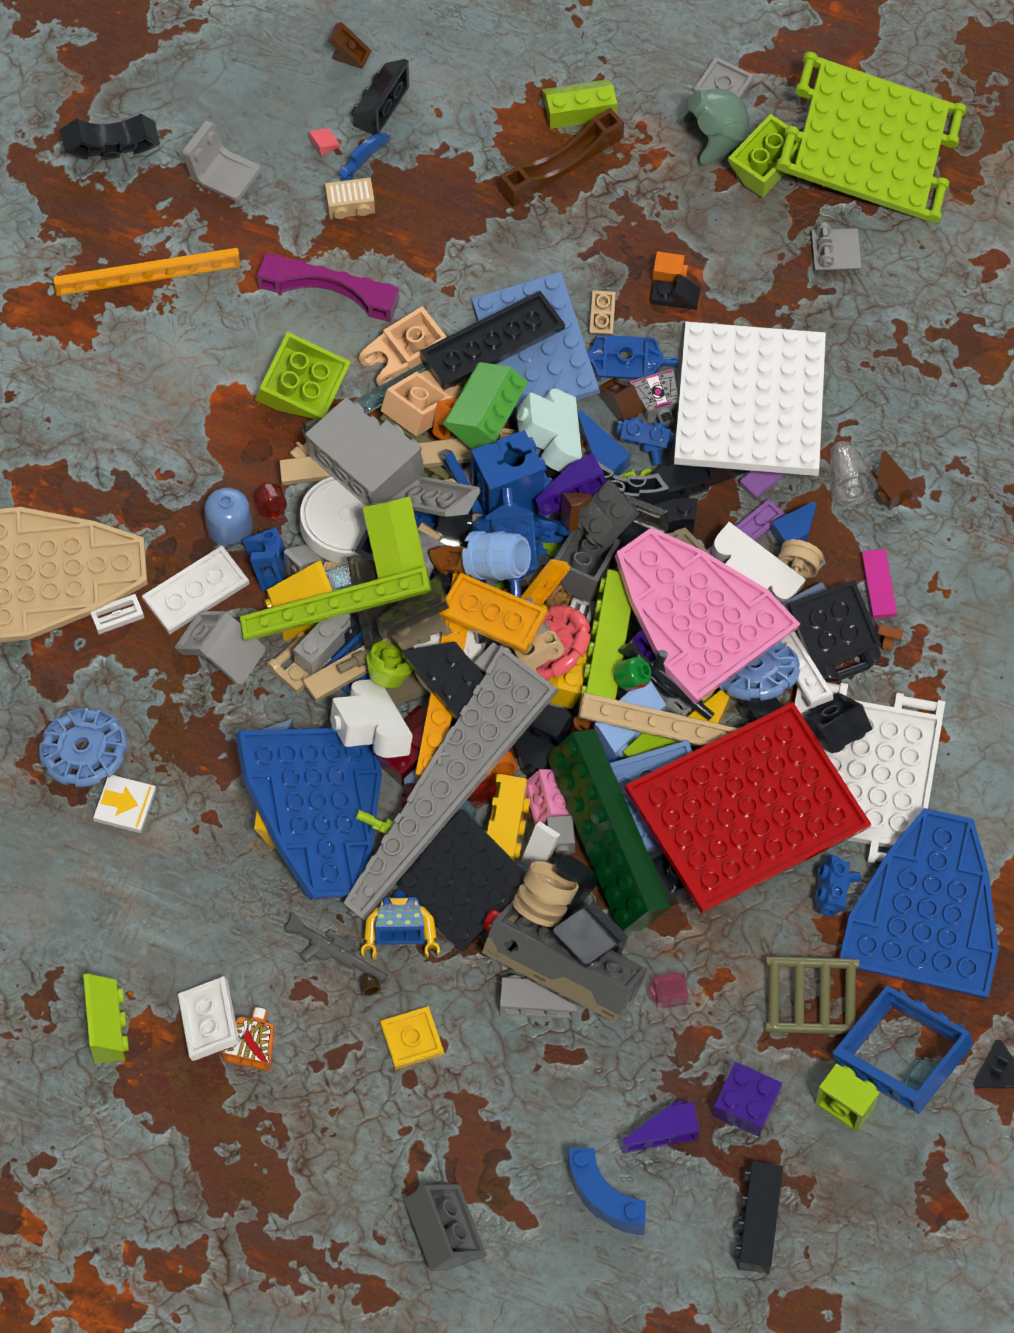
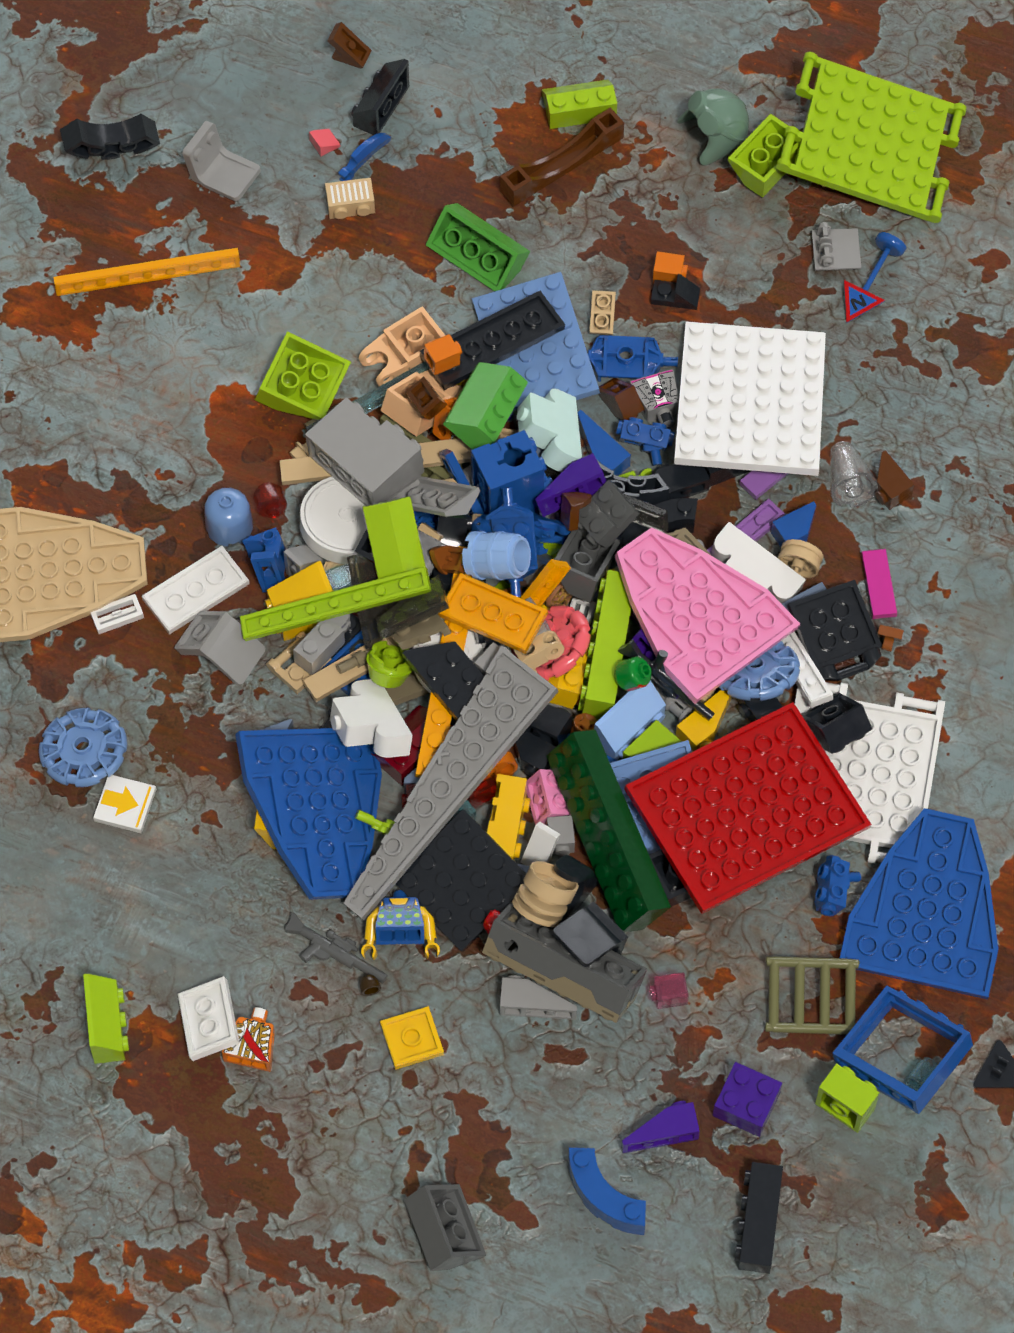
(284, 274): magenta arch -> none
(426, 398): none -> reddish brown slope
(442, 354): none -> orange brick
(477, 247): none -> bright green slope
(650, 720): tan tile -> none
(725, 76): light grey tile -> none
(860, 300): none -> blue piece

